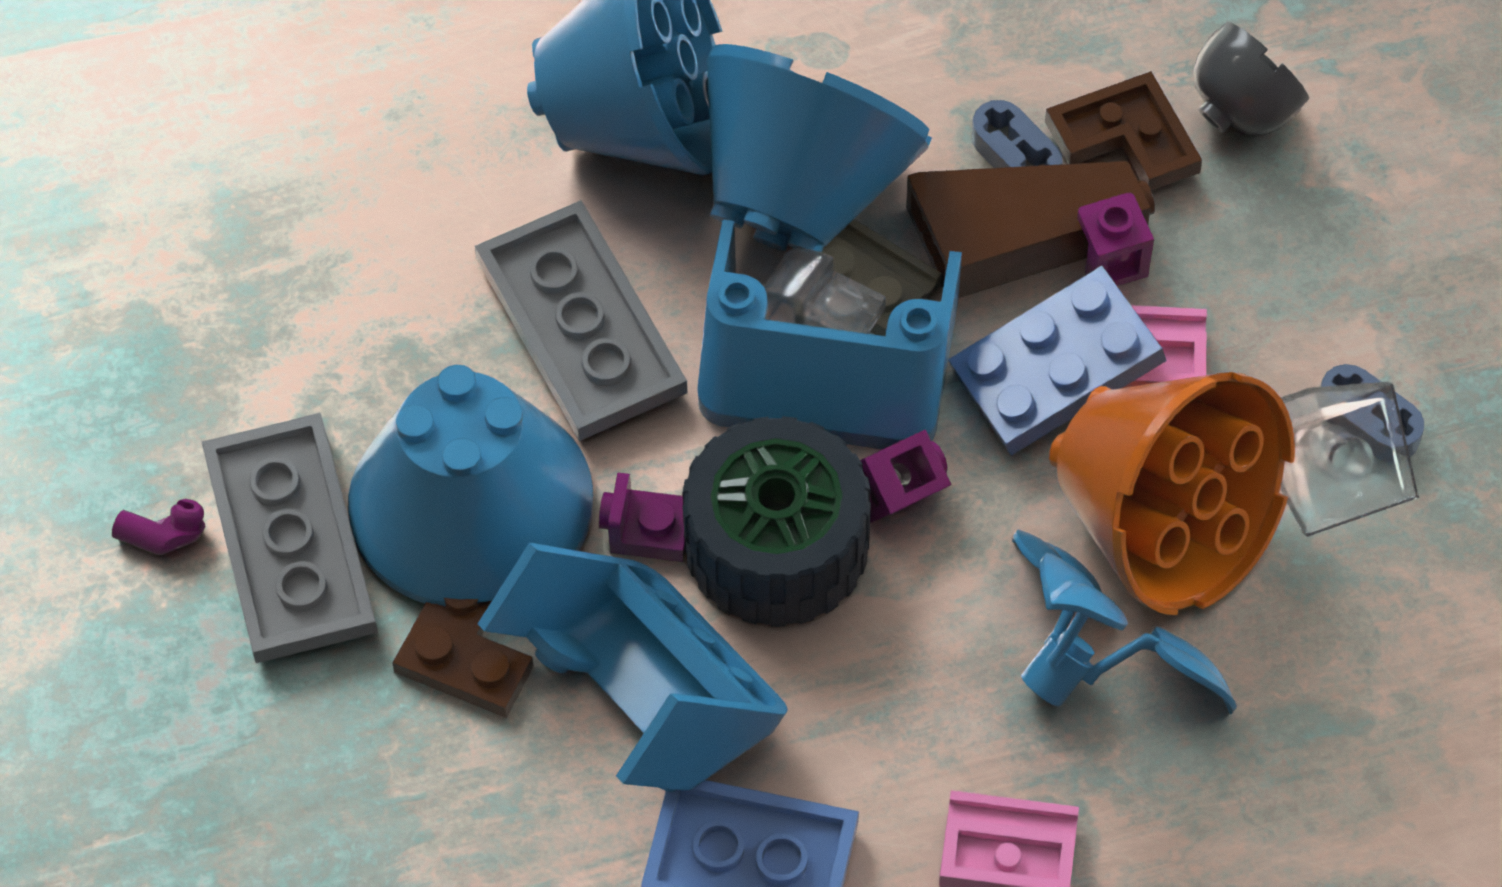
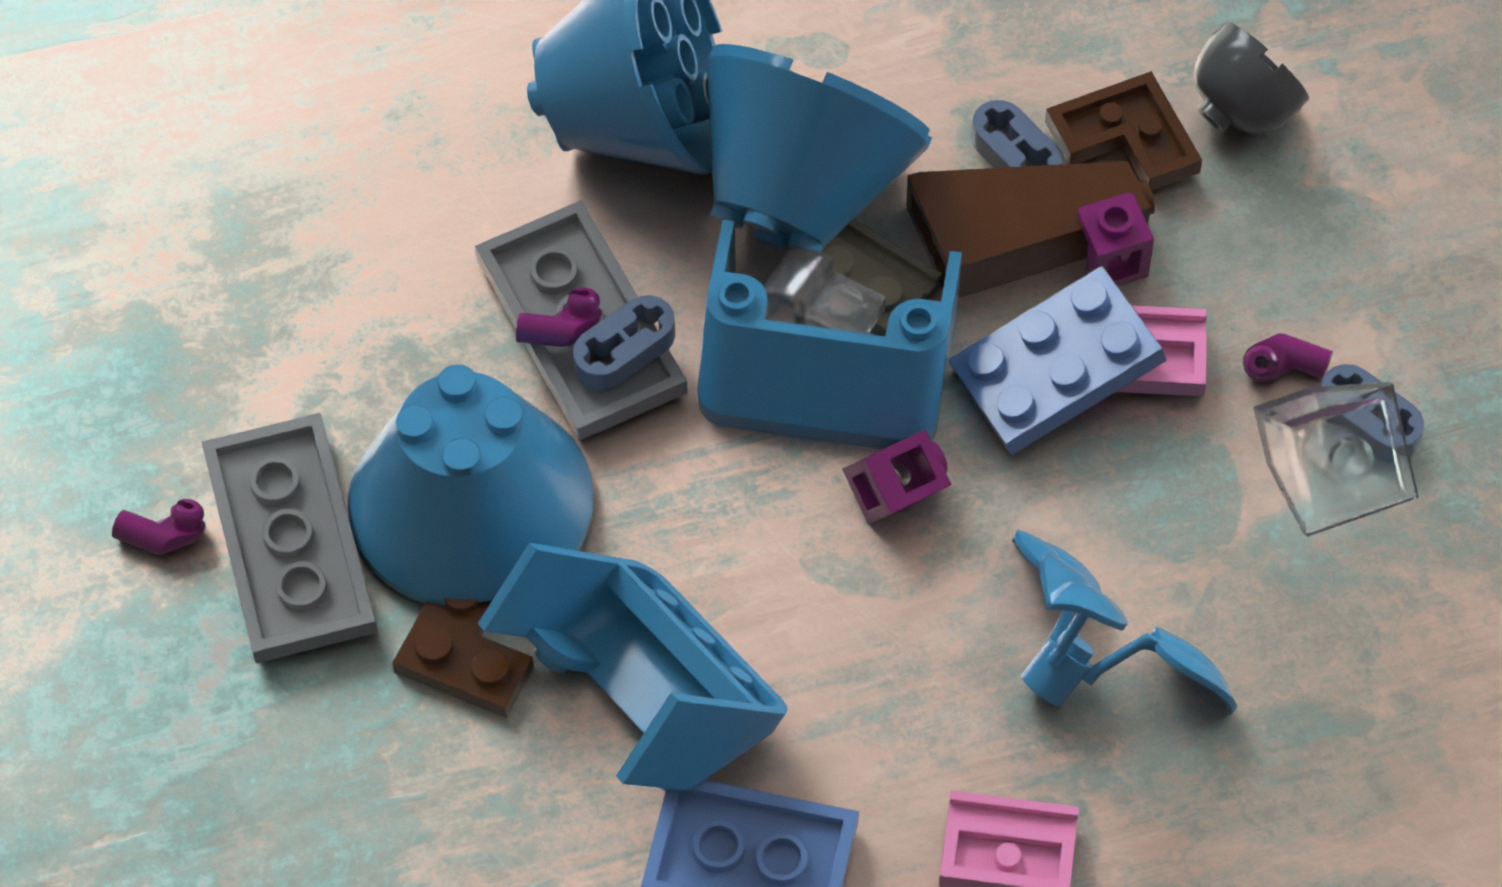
(565, 326): none -> magenta arm
(628, 346): none -> sand blue beam
(643, 522): magenta bracket -> none
(776, 520): black wheel -> none
(1178, 482): orange cone -> none
(1283, 354): none -> magenta arm

